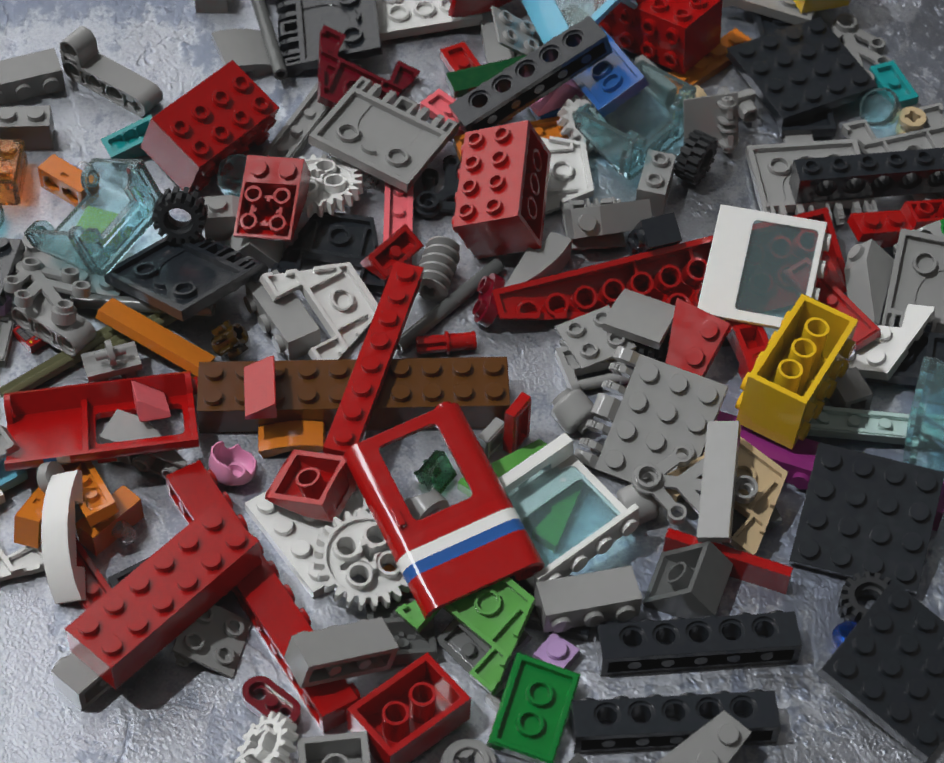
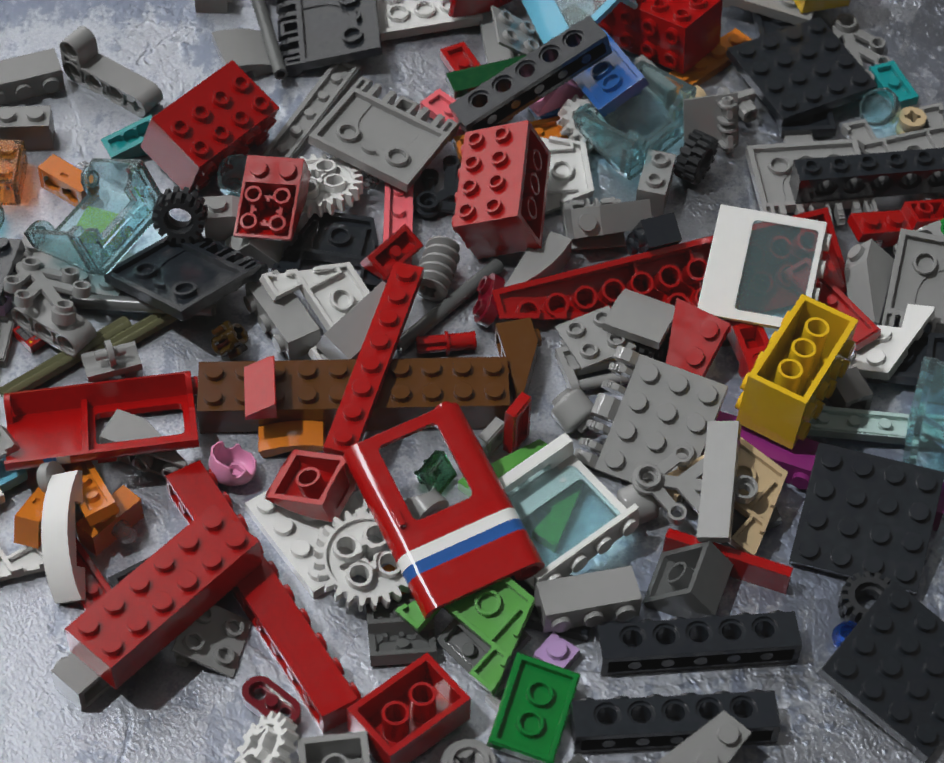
(149, 403): coral slope -> none
(153, 336): orange tile -> none
(338, 75): dark red wing -> none
(341, 652): light grey brick -> none
(348, 334): none -> light grey slope
(519, 344): none -> reddish brown slope

